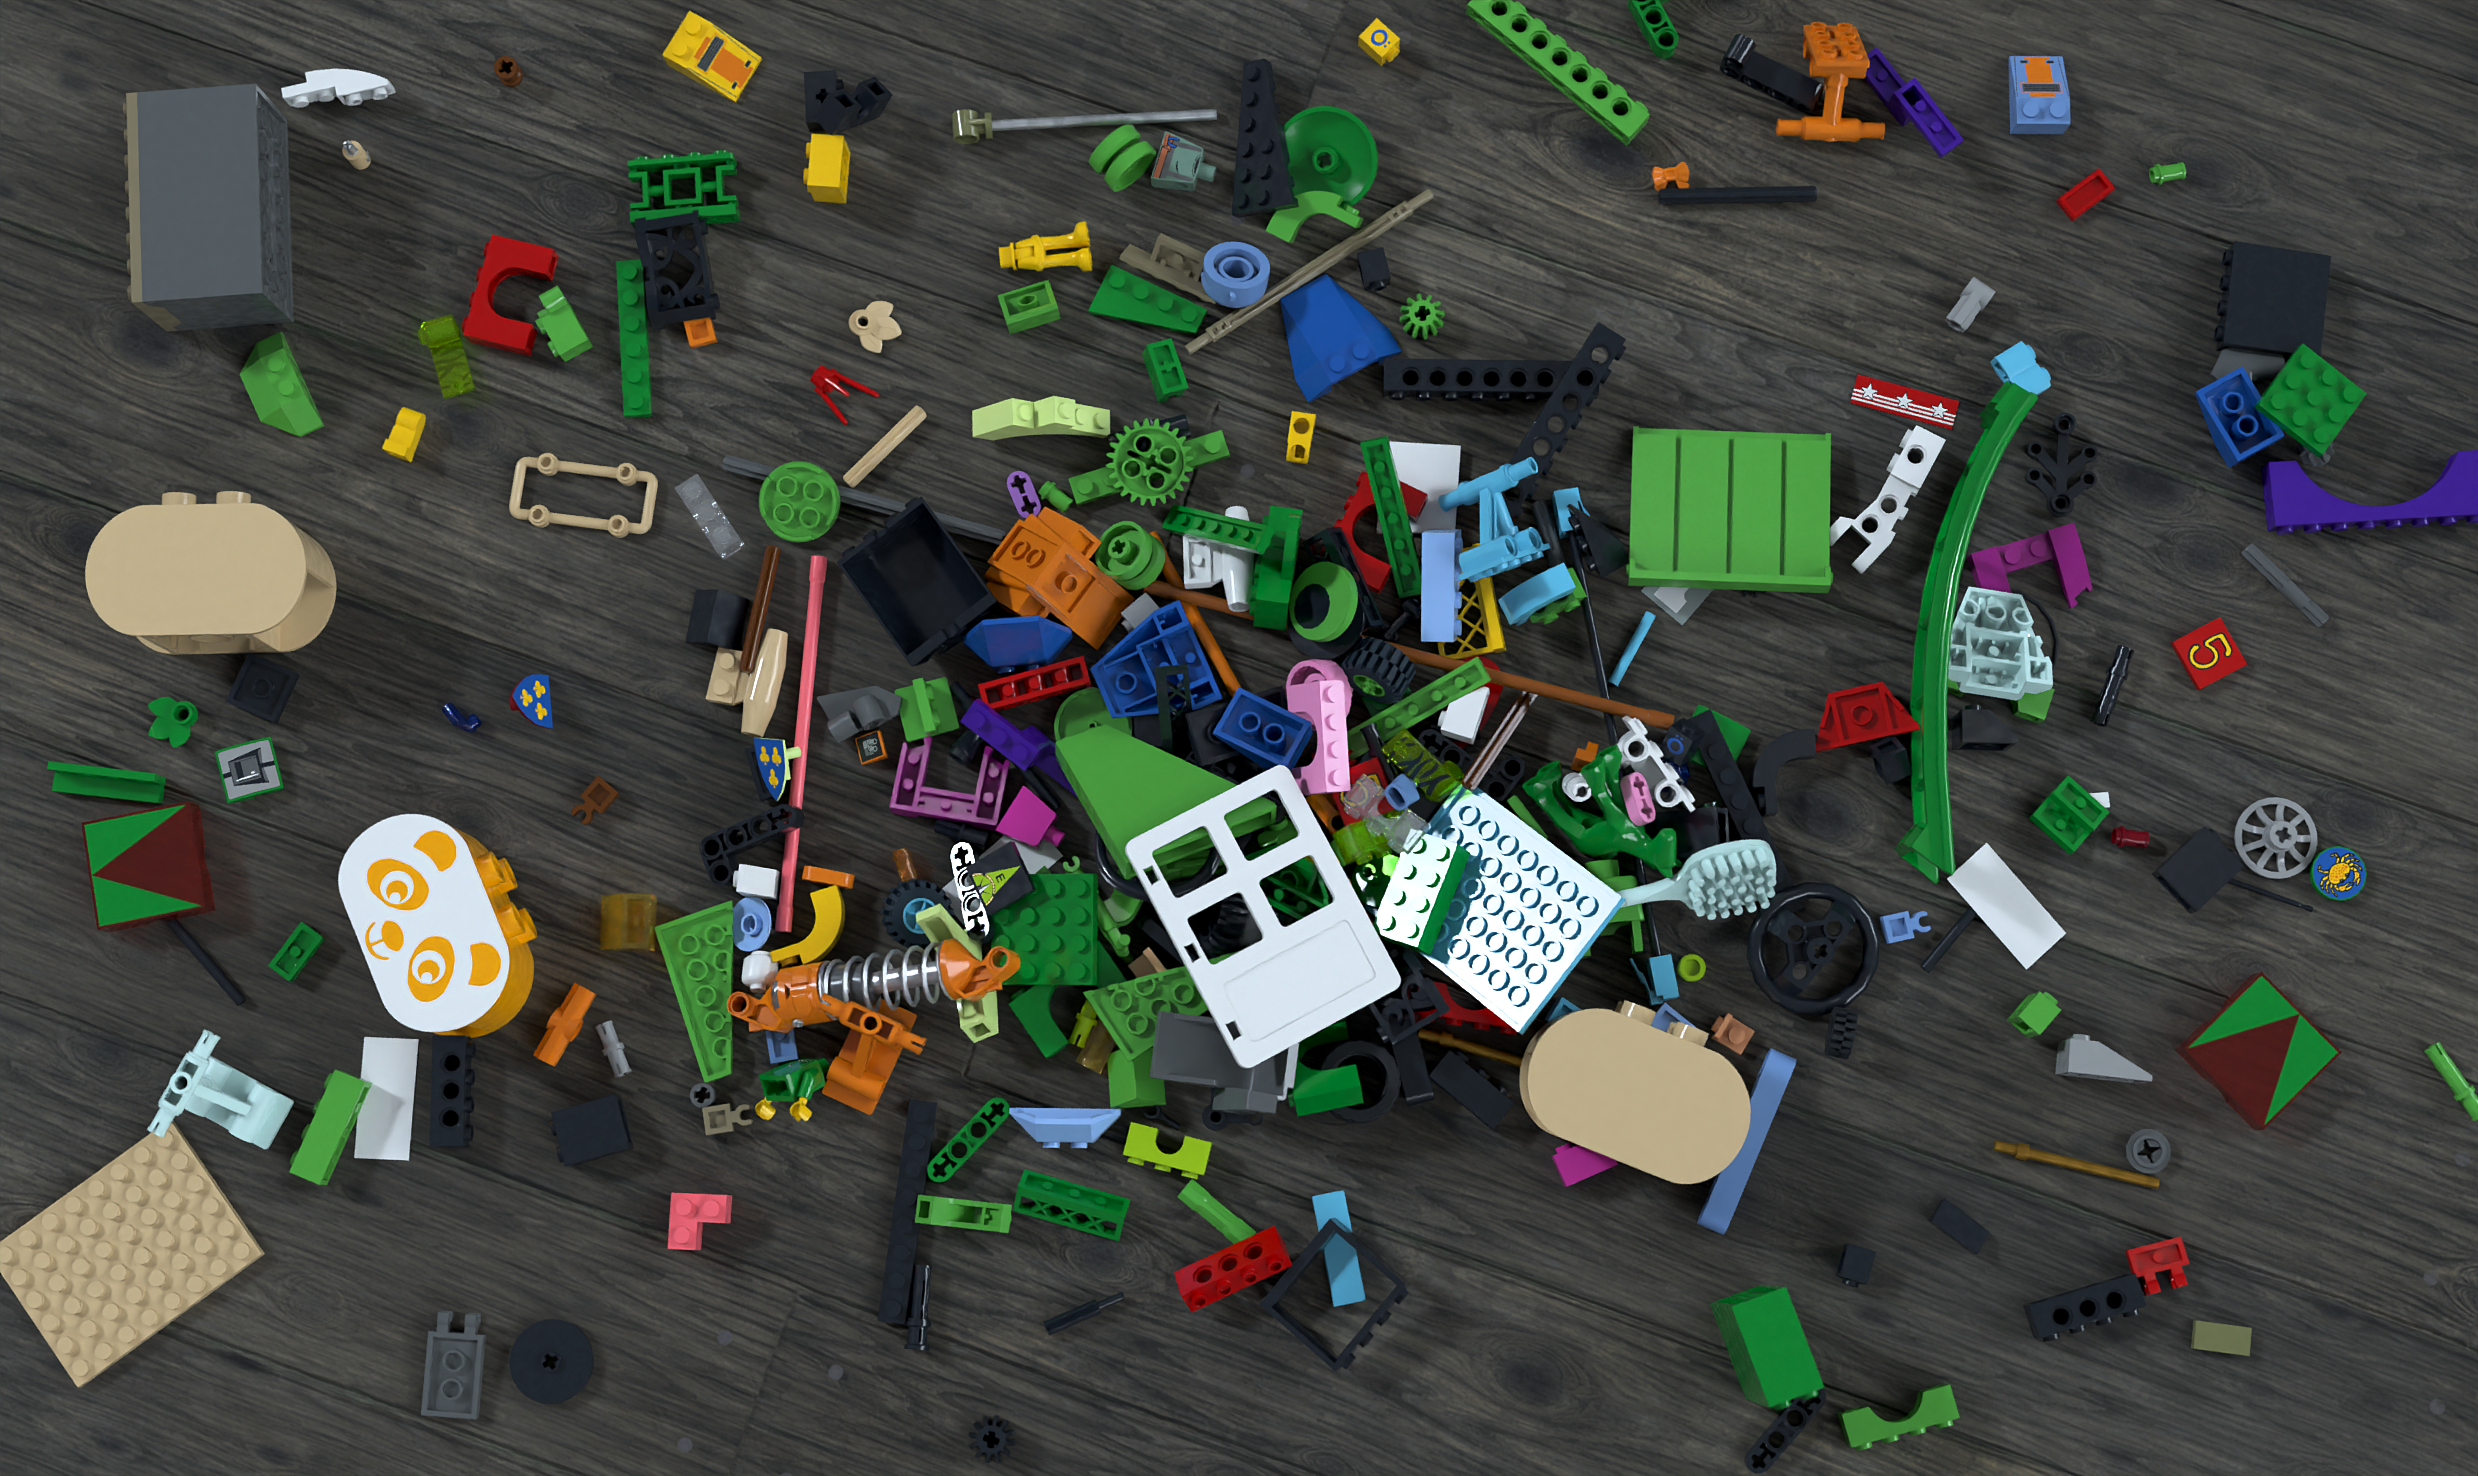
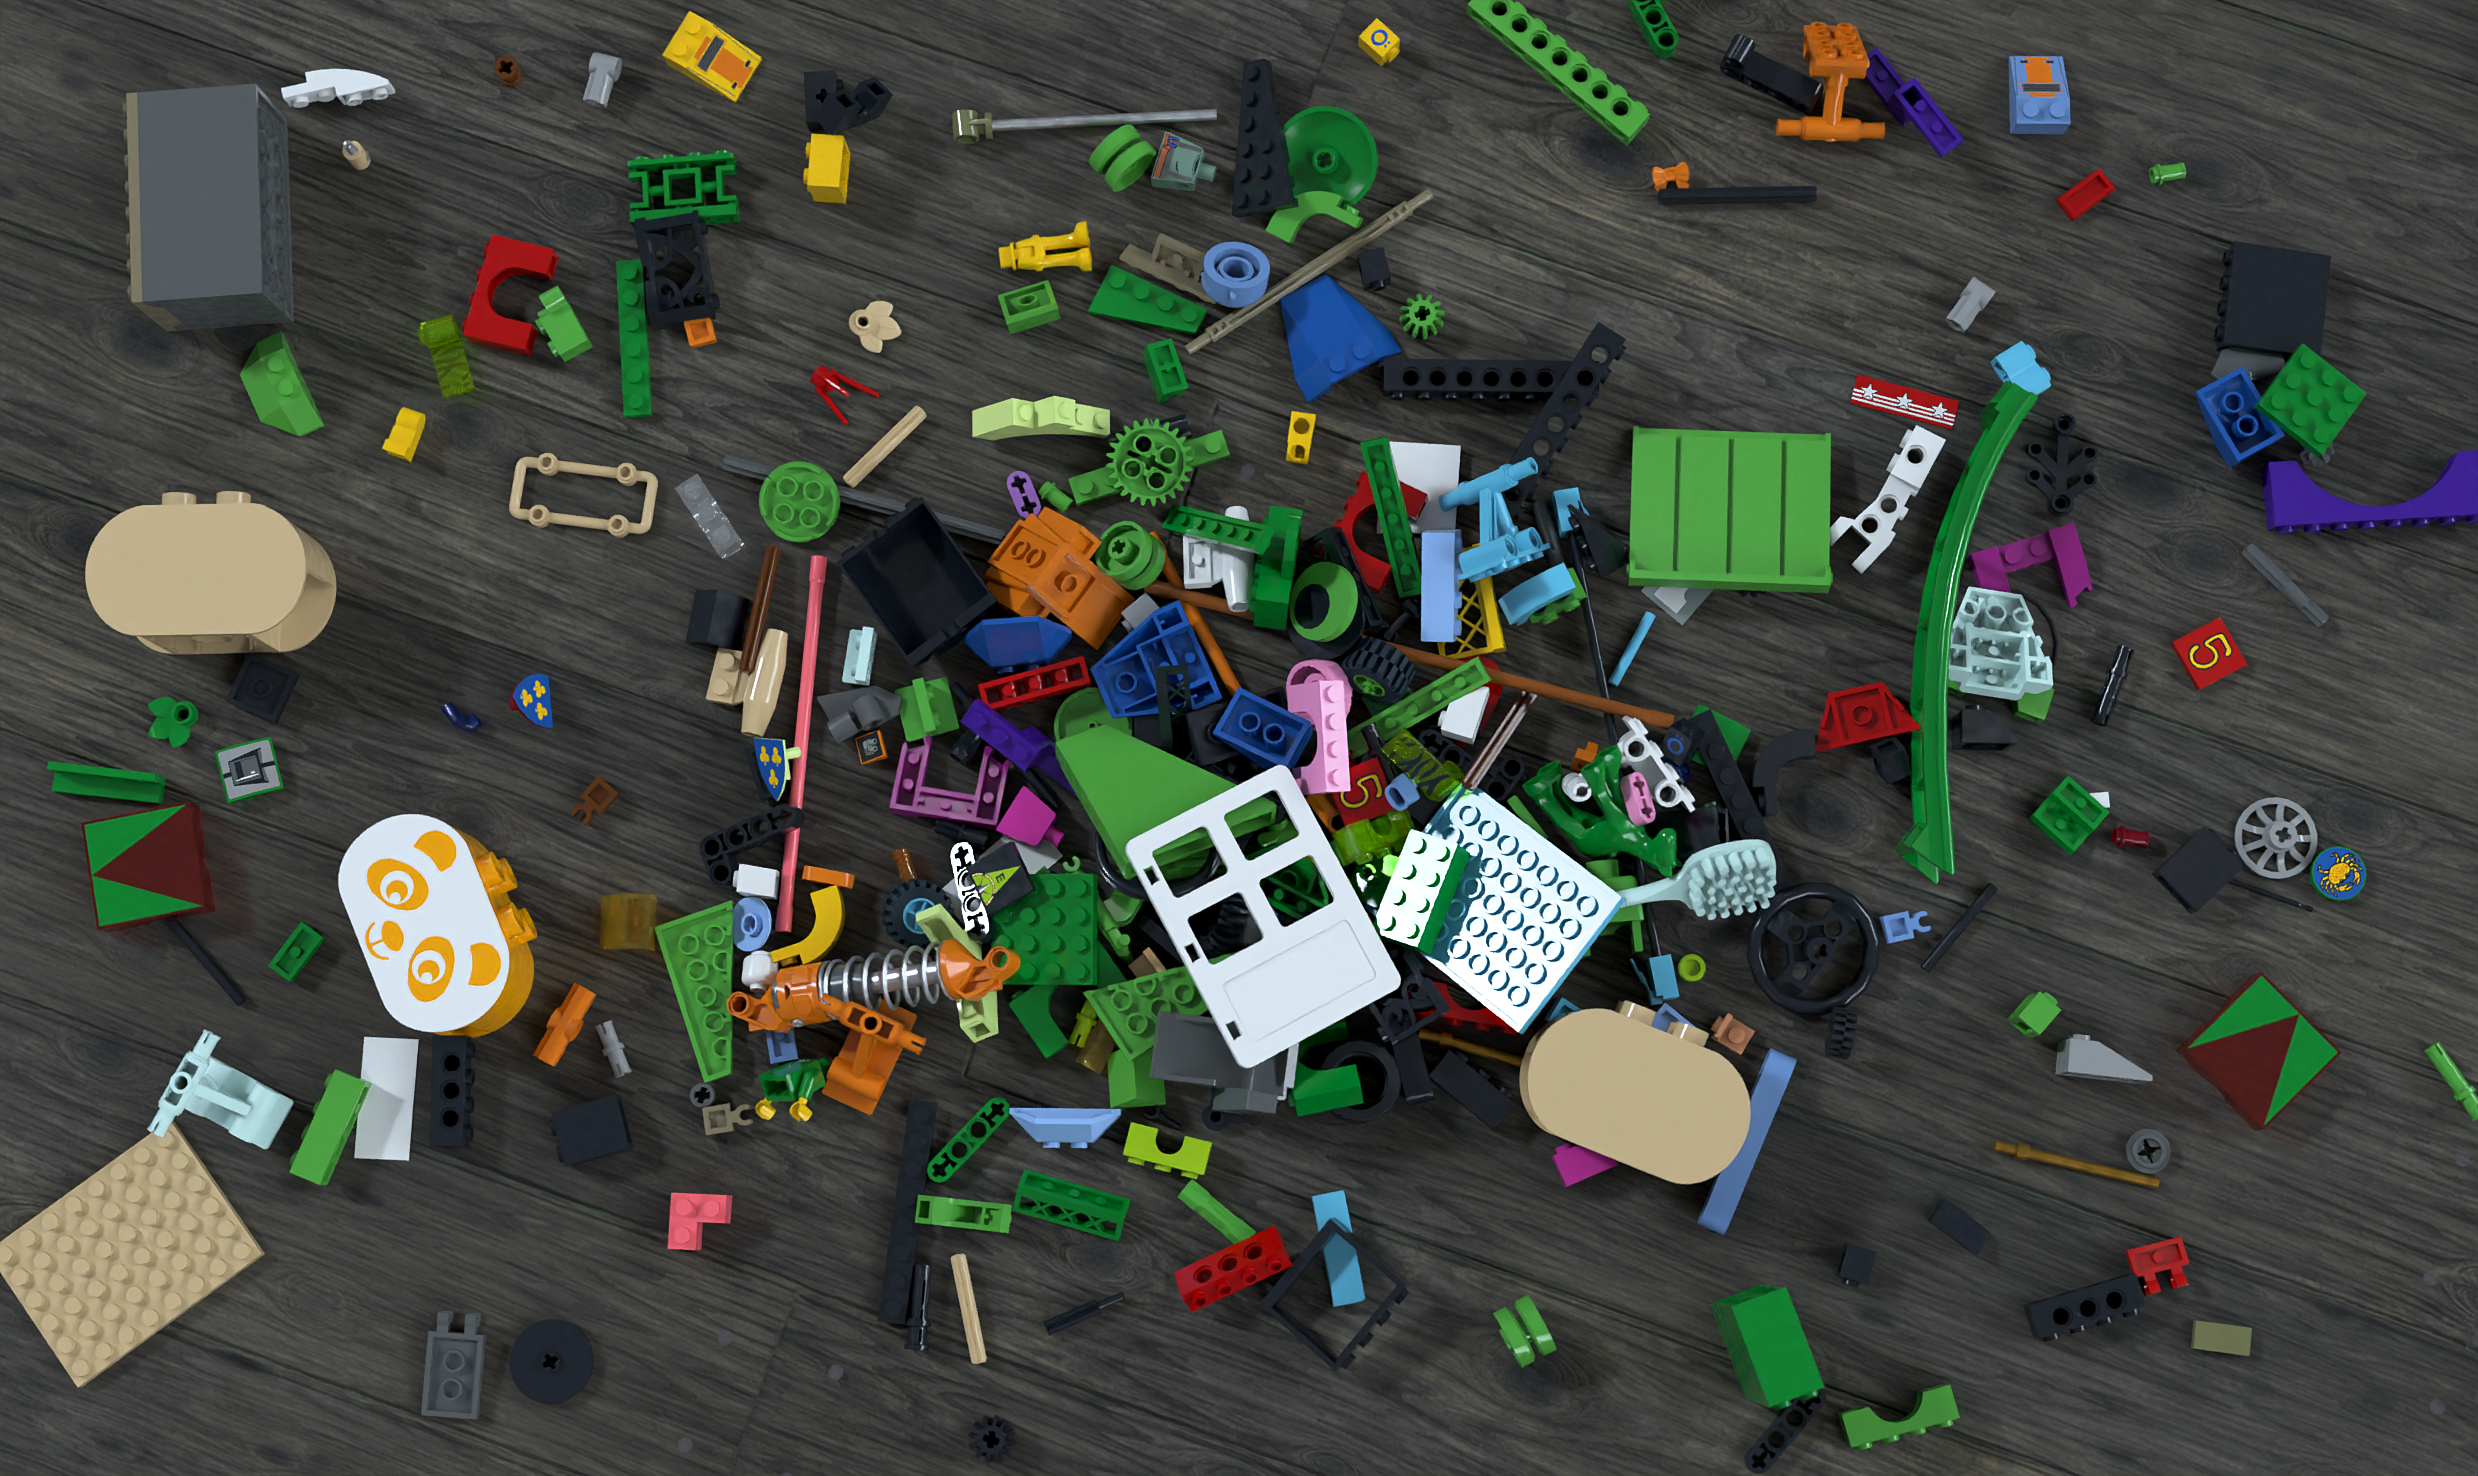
(603, 72): none -> light grey piece
(860, 656): none -> light aqua bracket
(968, 1308): none -> tan axle
(1401, 832): clear arch -> none
(1522, 1332): none -> bright green wheel
(2006, 906): white sticker -> none

